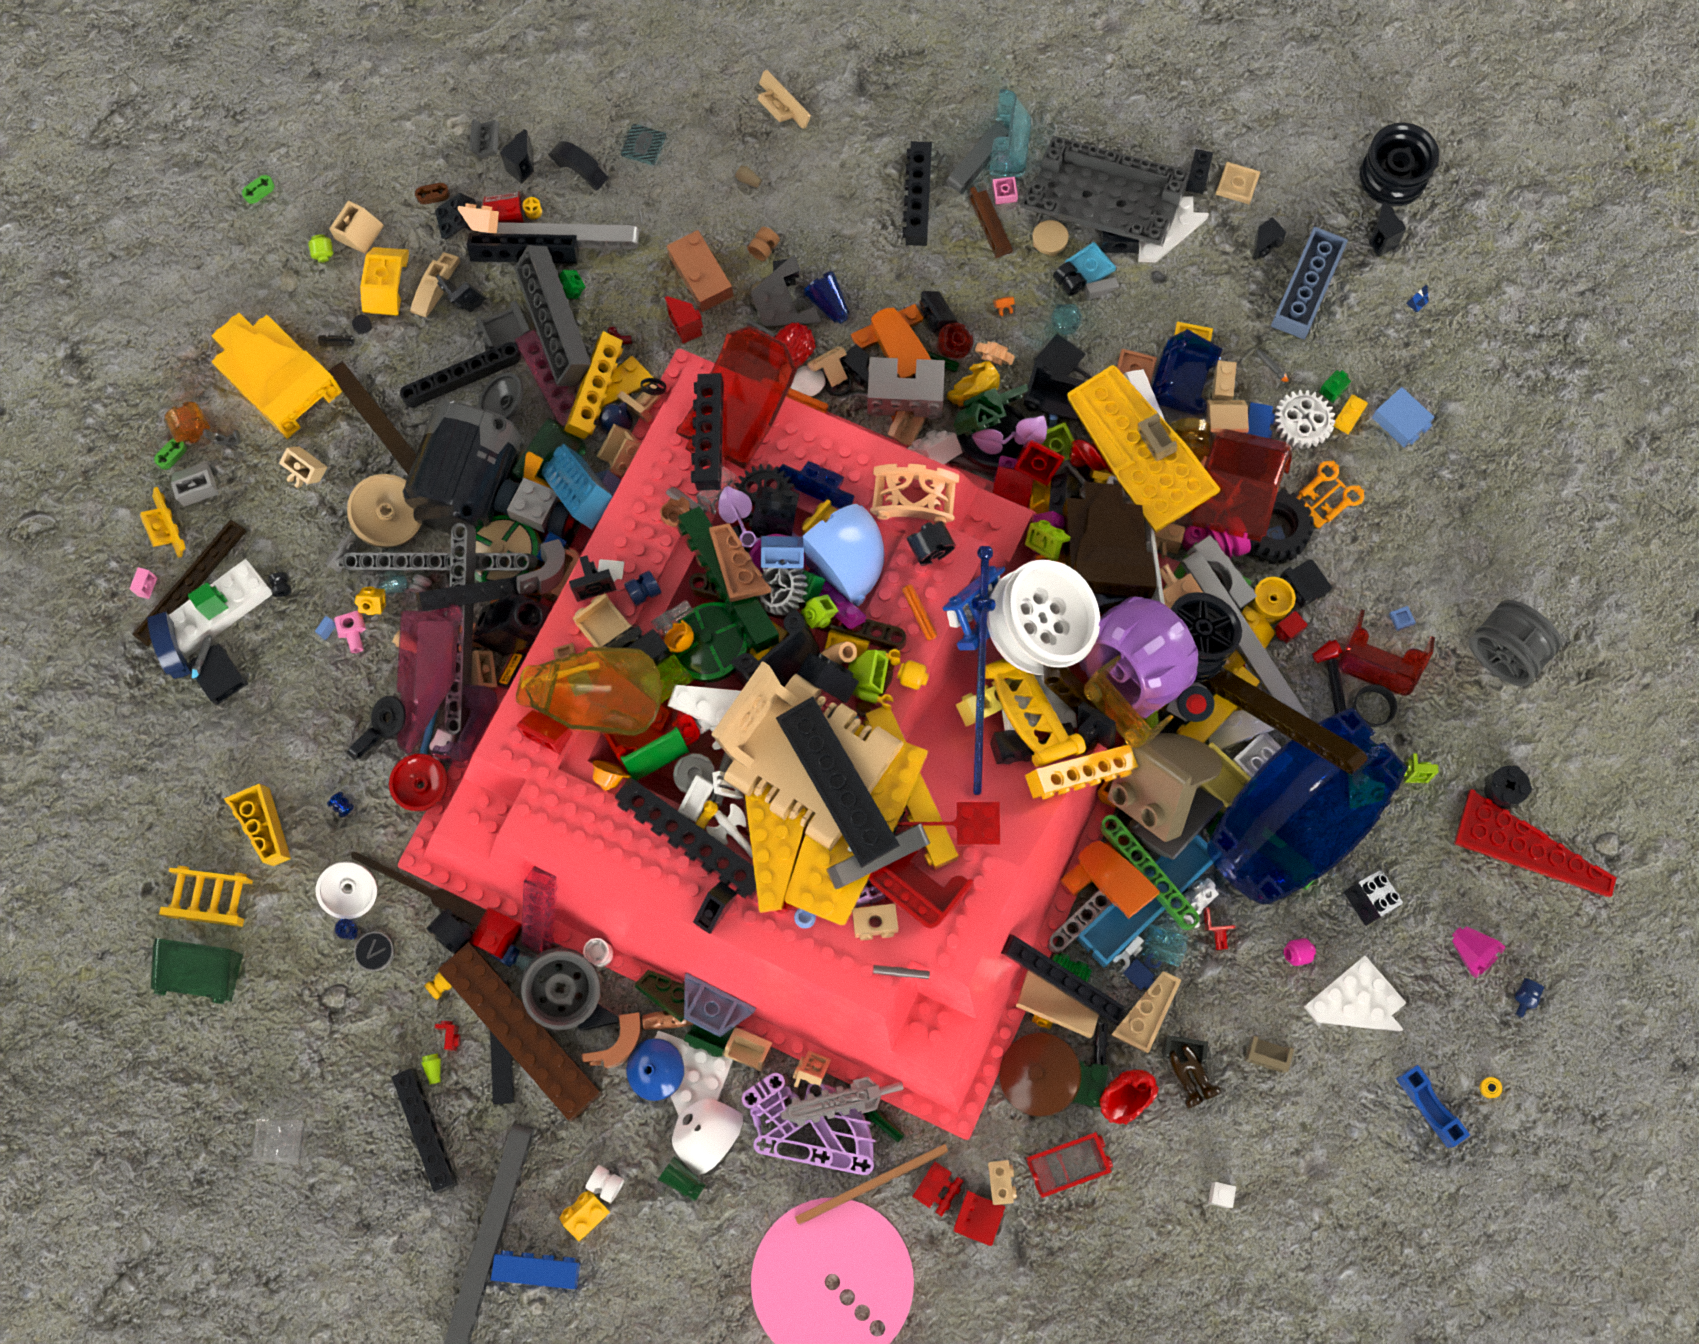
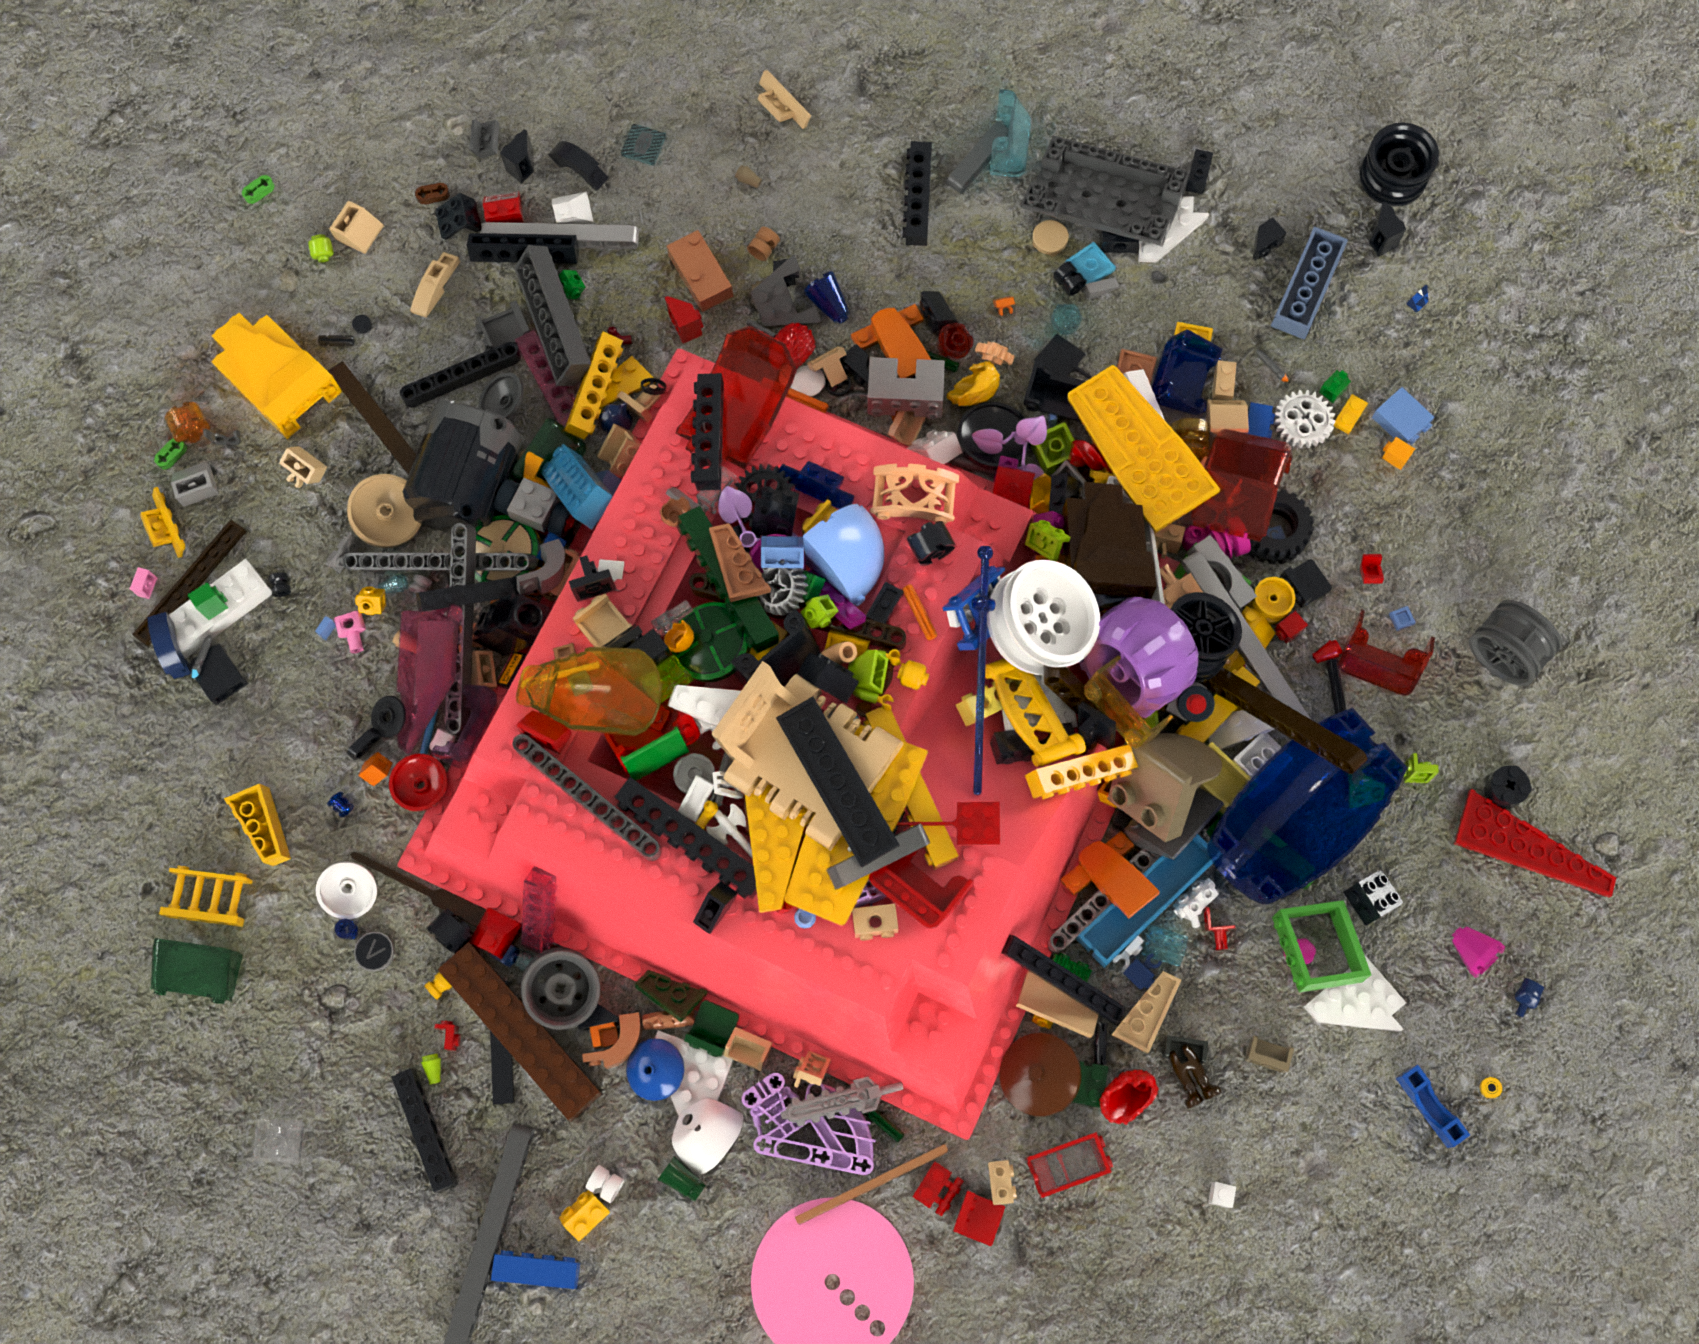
(375, 769): none -> orange panel
(382, 279): yellow slope -> none
(465, 296): black bracket -> none
(480, 219): light nougat slope -> none
(528, 206): yellow wheel -> none
(572, 209): none -> white slope
(580, 788): none -> dark grey beam
(598, 952): white wheel -> none
(604, 1035): none -> orange panel
(607, 774): light orange piece -> none
(642, 588): dark blue wheel -> none
(712, 1007): sand blue wing -> none
(884, 603): none -> black plate
(901, 972): piece -> none
(985, 410): dark green piece -> none
(990, 223): reddish brown fence -> none
(1005, 190): bright pink piece -> none
(1038, 462): red slope -> none
(1147, 862): bright green beam -> none
(1156, 437): dark tan panel -> none
(1237, 183): tan tile -> none
(1346, 501): light orange piece -> none
(1348, 939): none -> bright green window
(1371, 569): none -> red bracket
(1384, 692): black tyre -> none
(1397, 452): none -> light orange brick

